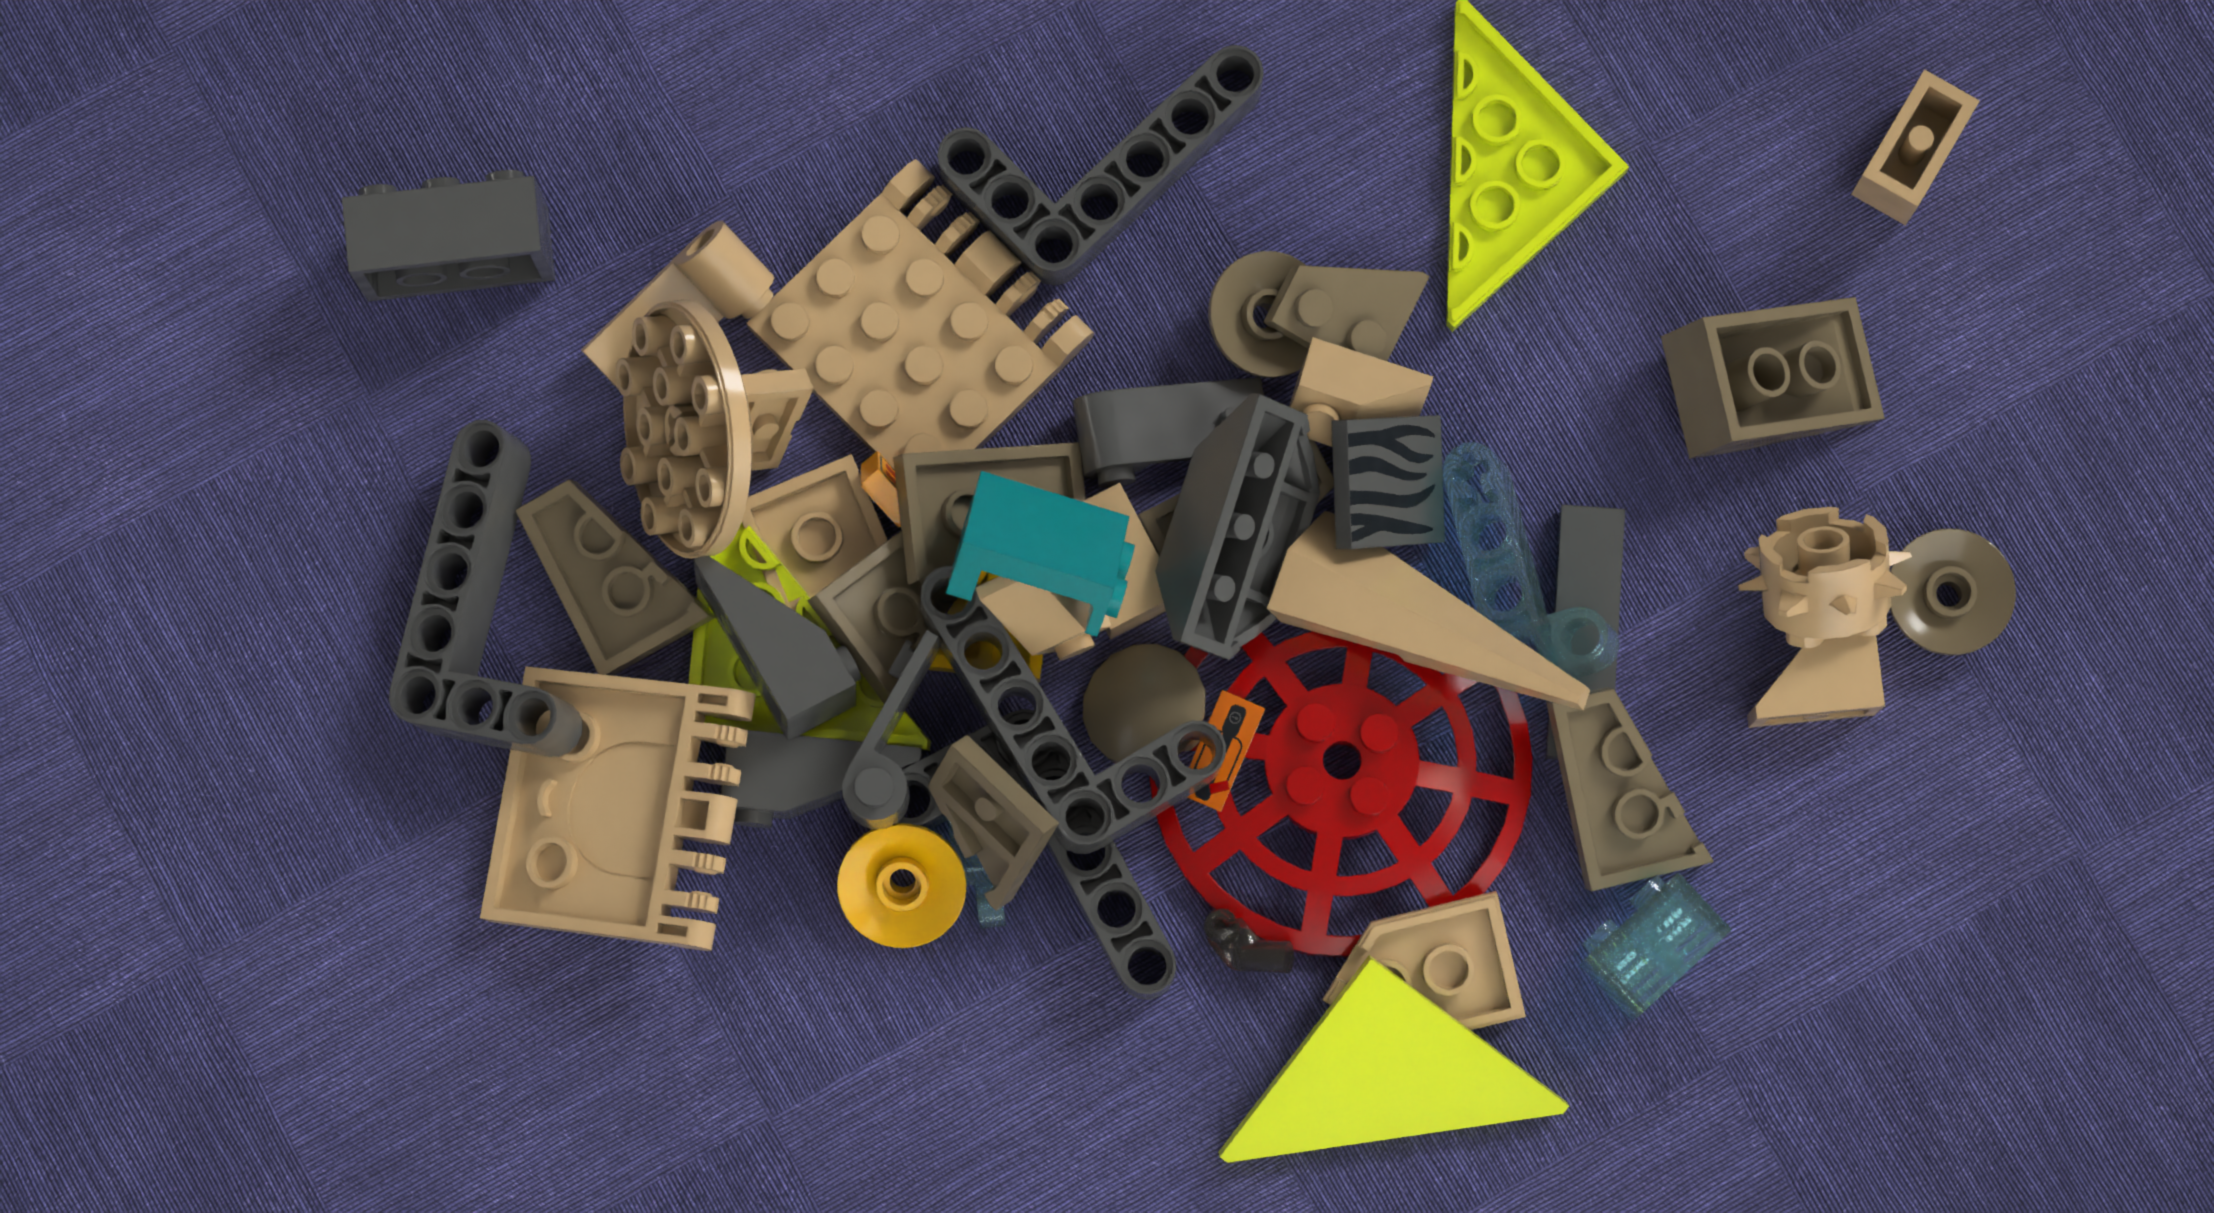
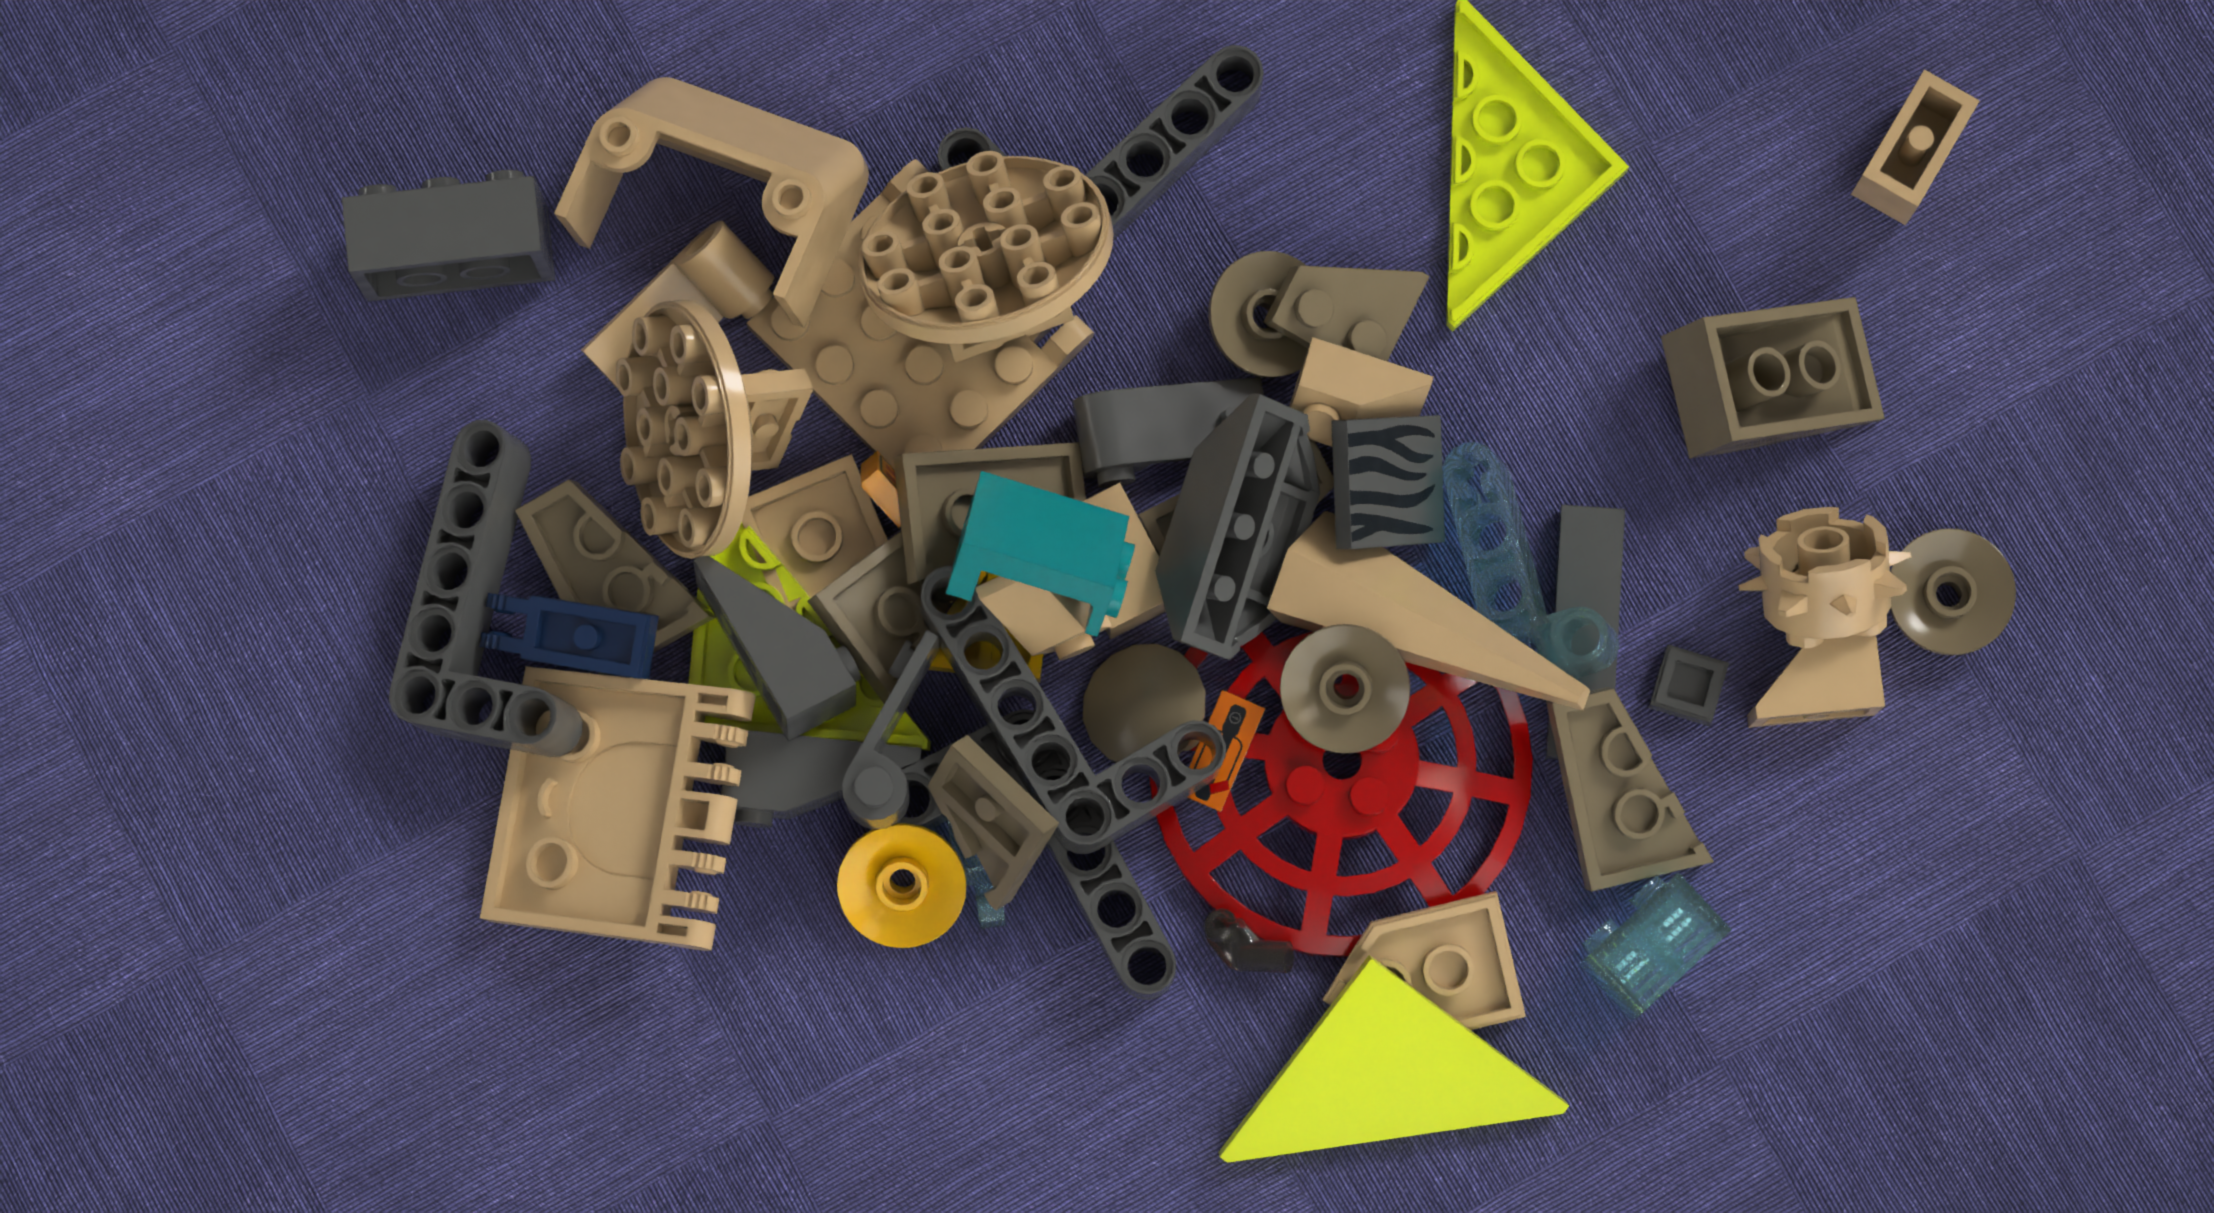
(577, 635): none -> dark blue hinge
(808, 173): none -> tan windscreen
(986, 251): none -> tan bracket
(1337, 720): none -> dark tan dish
(1688, 685): none -> dark grey tile

